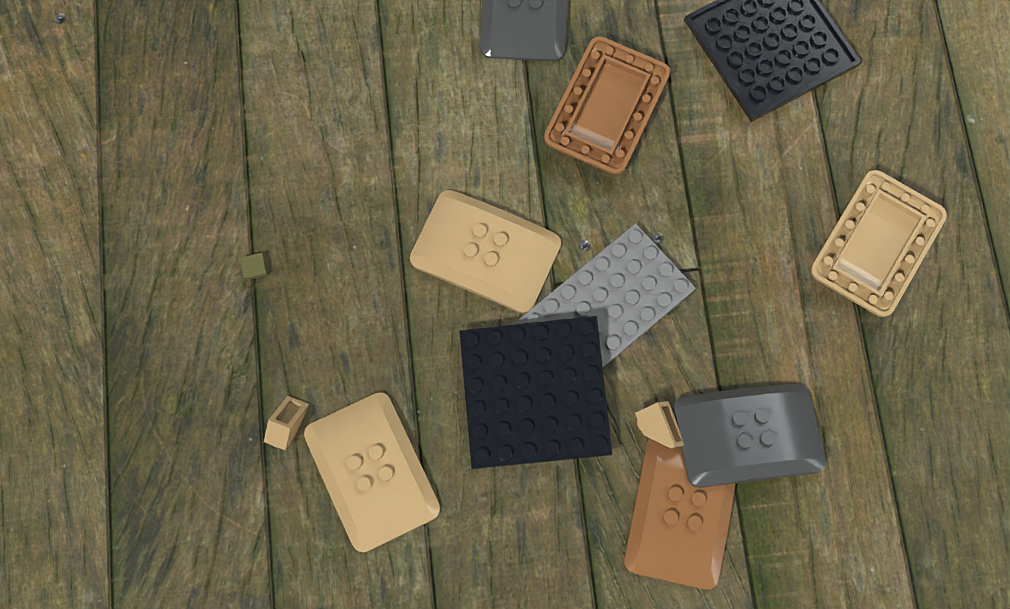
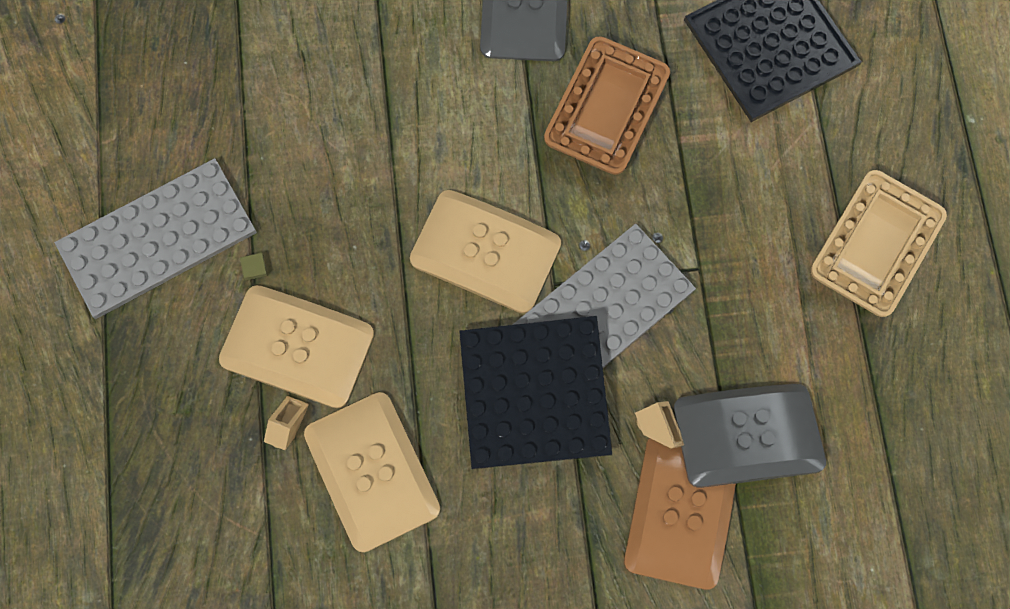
(154, 238): none -> light grey plate
(297, 346): none -> tan wedge

